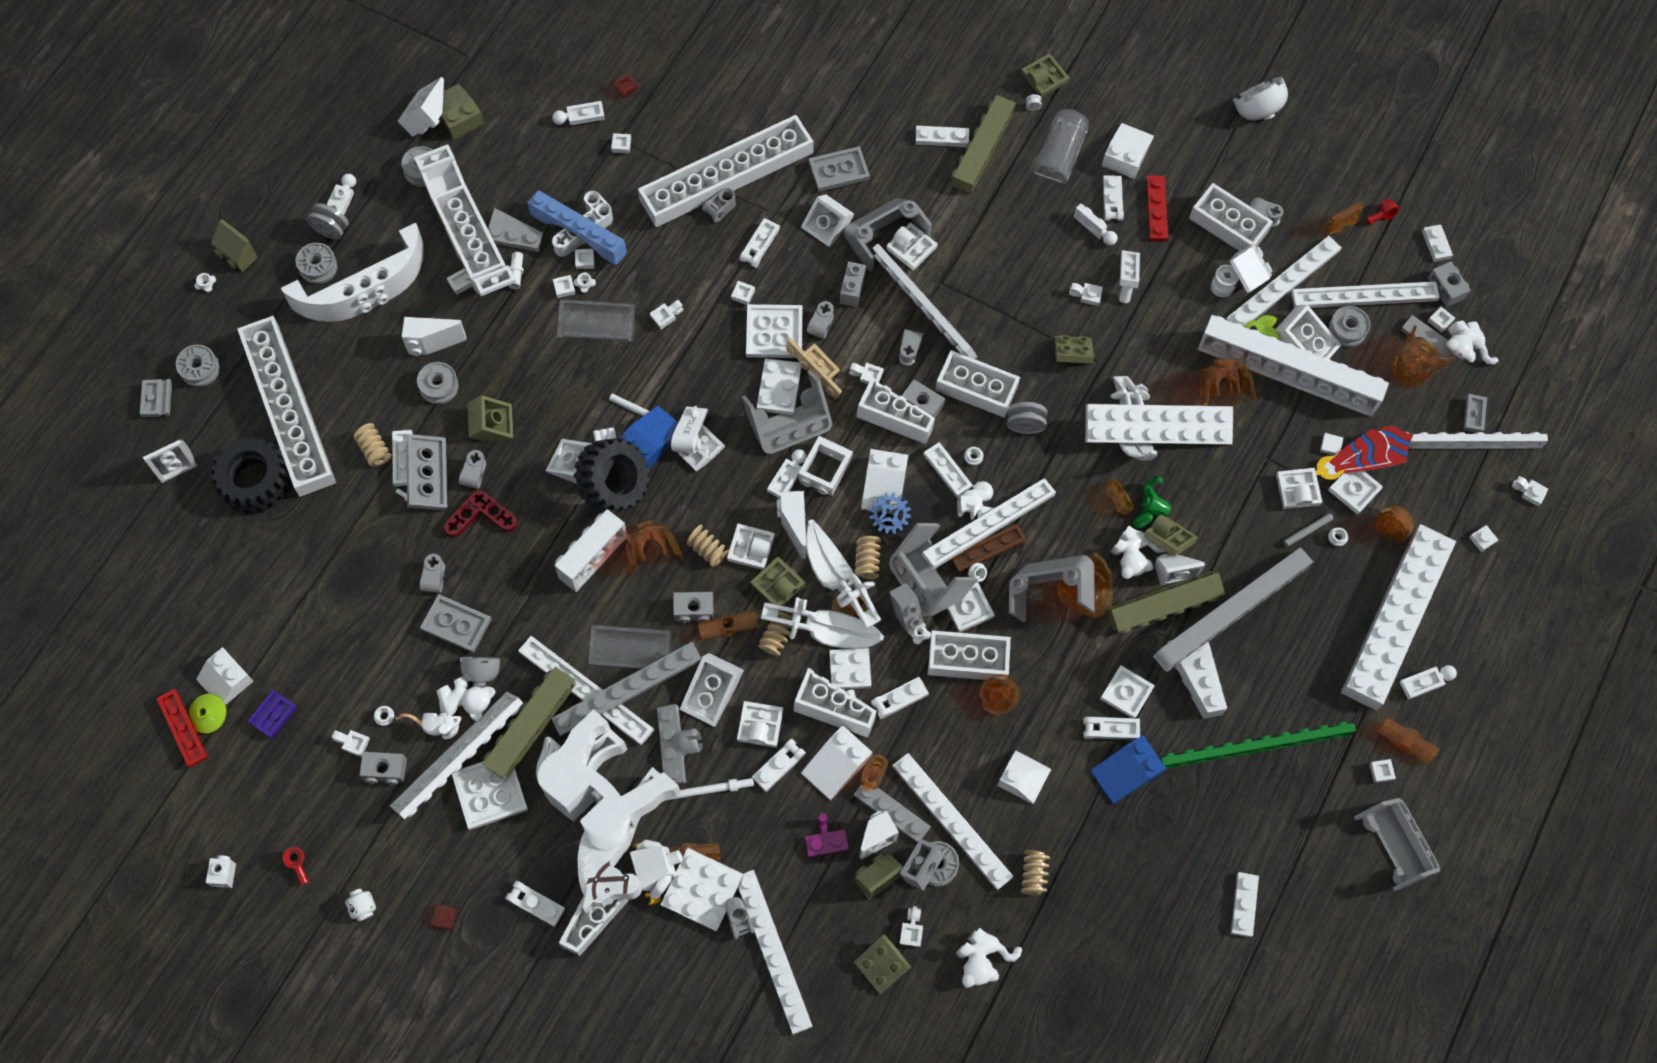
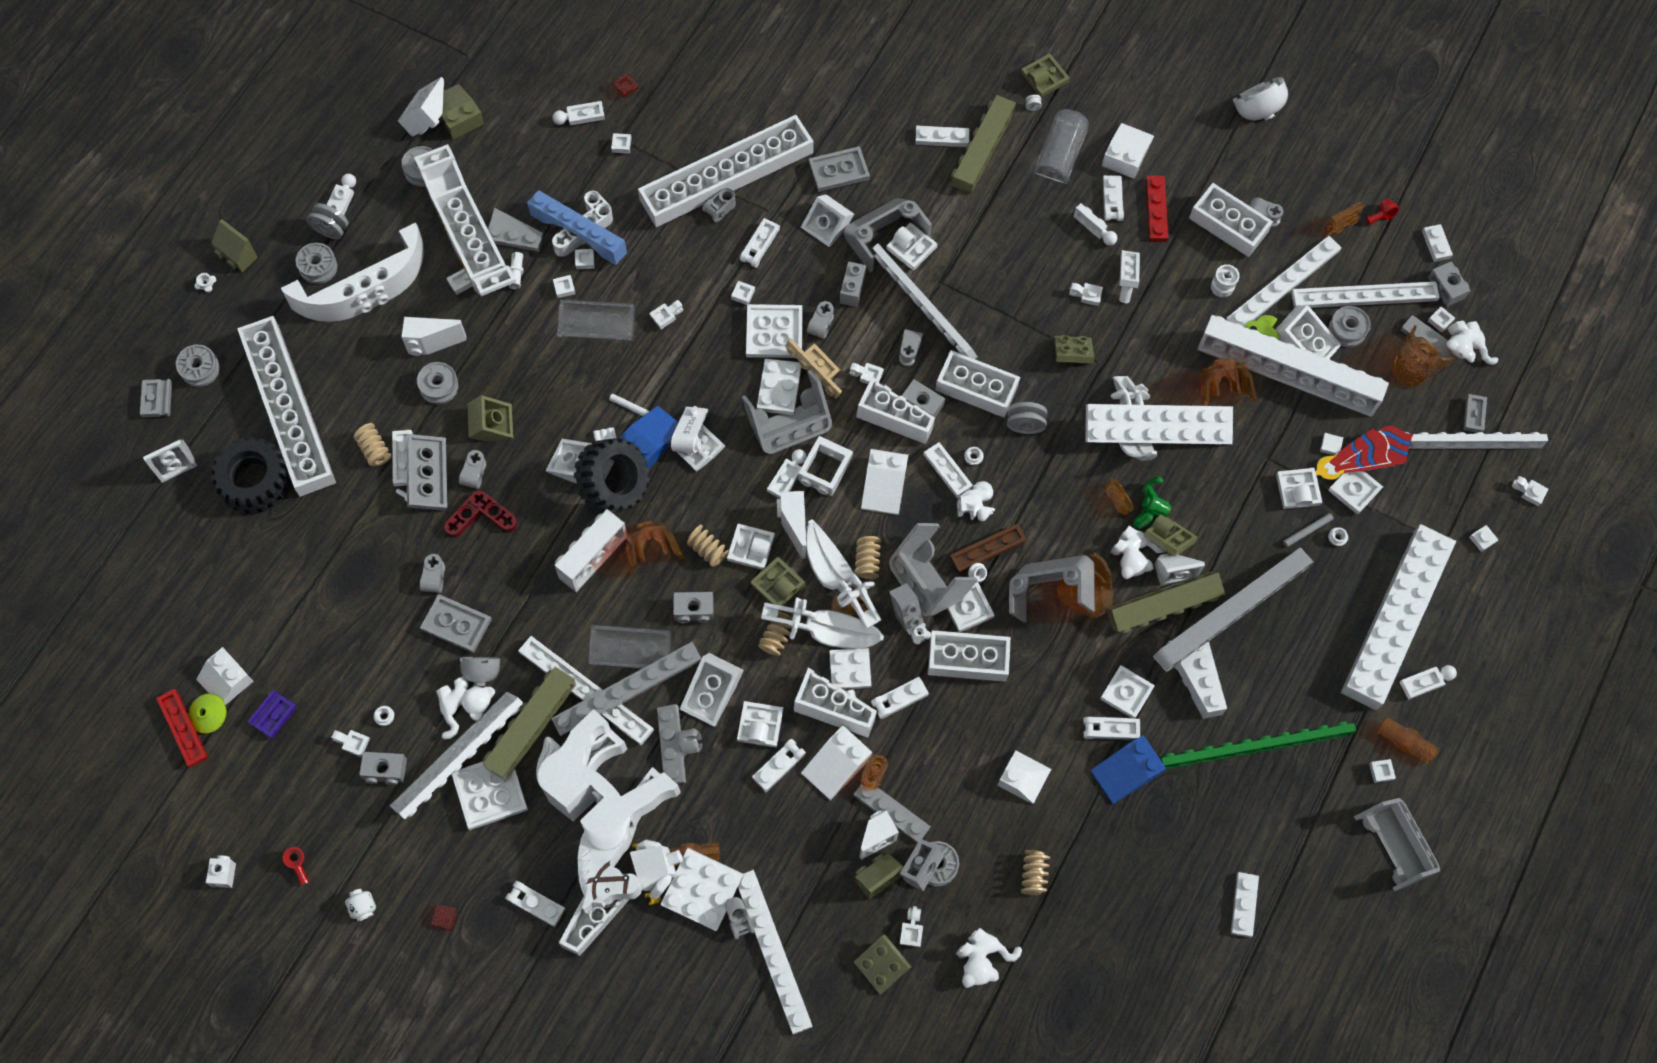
(435, 724): white animal -> none
(584, 277): white plate -> none
(732, 785): white bar -> none
(740, 622): clear orange piece -> none
(826, 842): magenta plate -> none
(895, 520): medium blue gear -> none
(953, 821): white plate -> none
(988, 523): white plate -> none
(999, 695): clear orange cylinder -> none
(1251, 267): white slope -> none
(1394, 523): clear orange cylinder -> none

